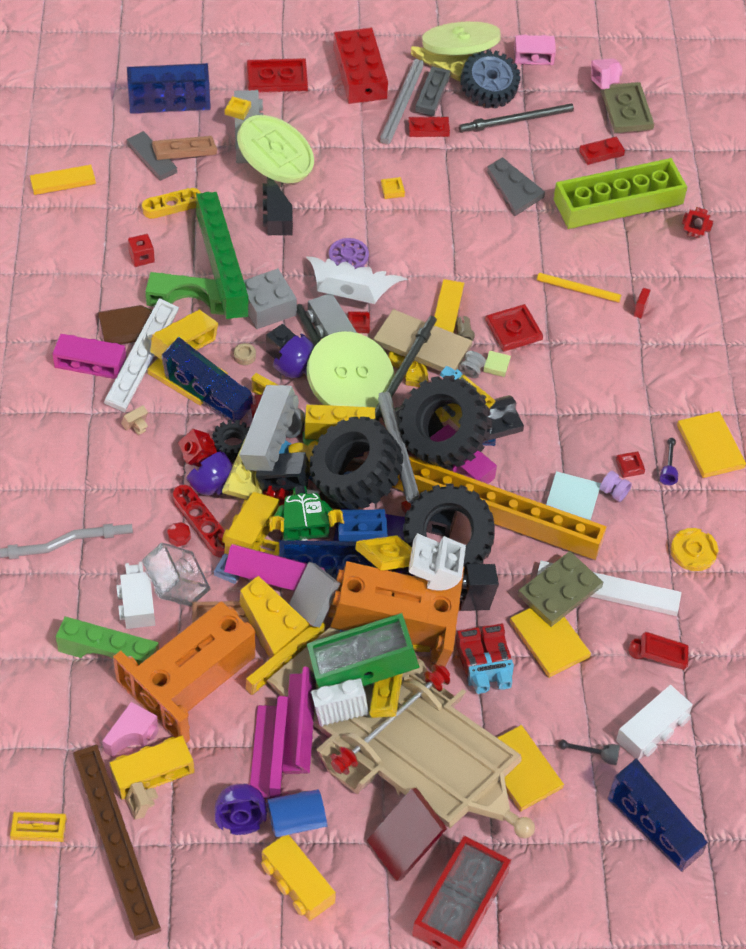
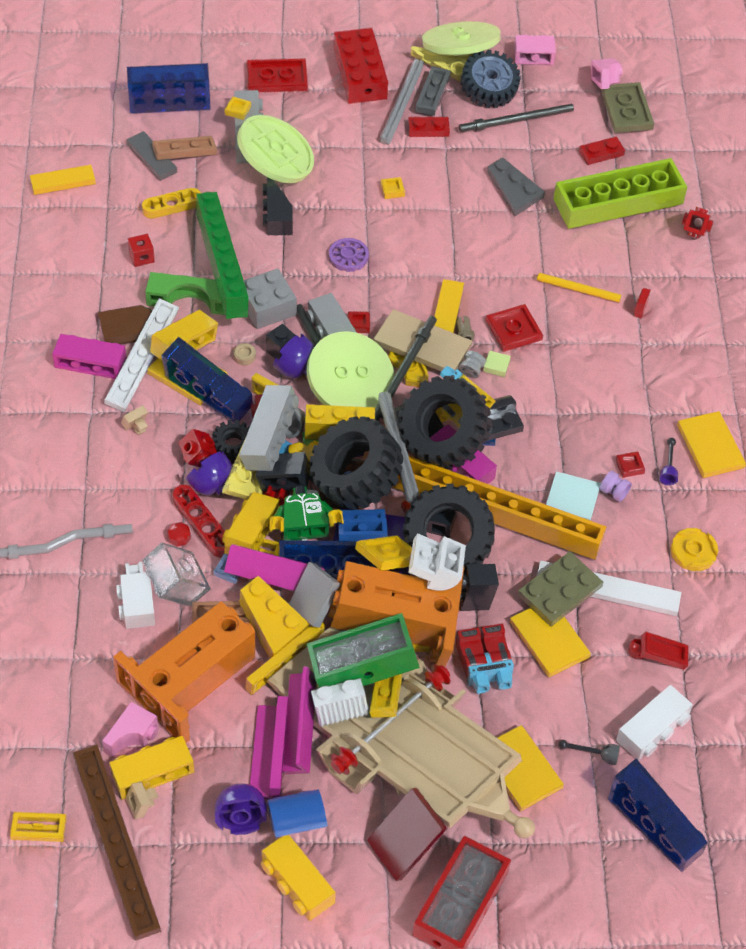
(82, 638): bright green arch -> none
(351, 282): white piece -> none

